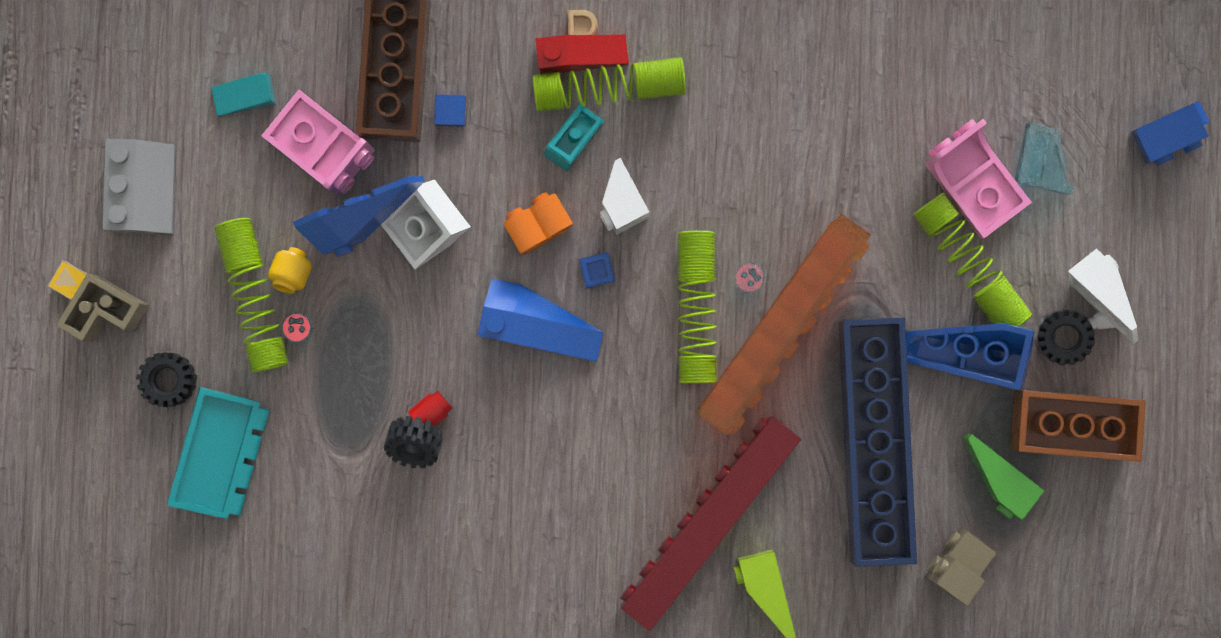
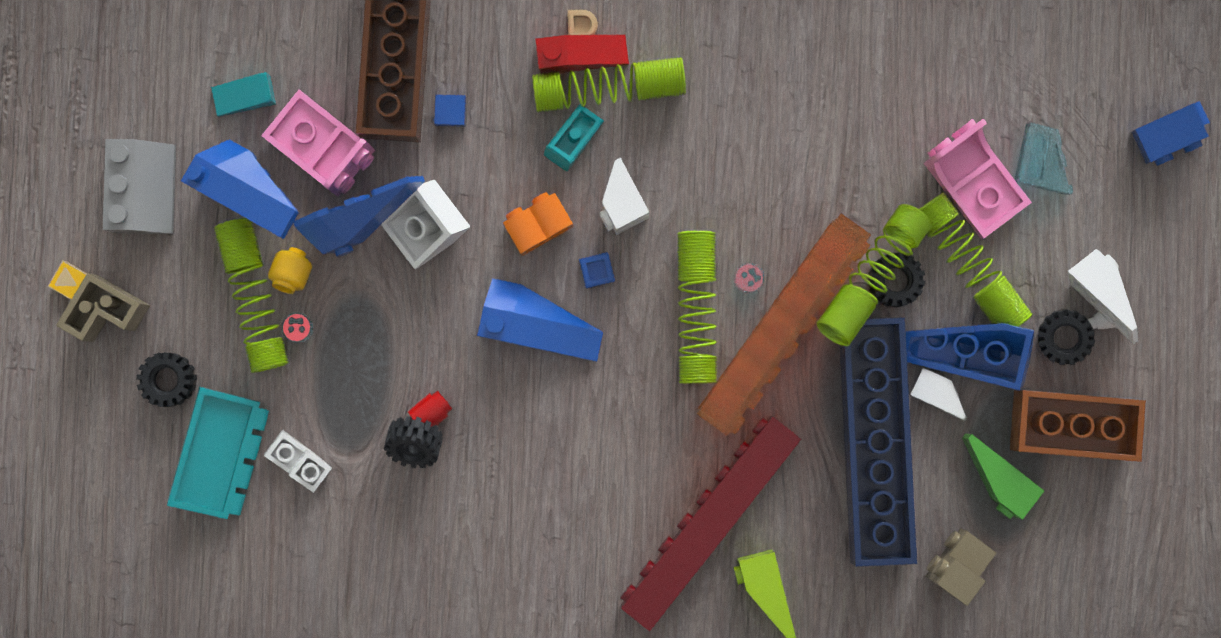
(241, 184): none -> blue wedge
(297, 461): none -> white slope
(855, 305): none -> lime piece
(914, 281): none -> black tyre
(939, 393): none -> white slope

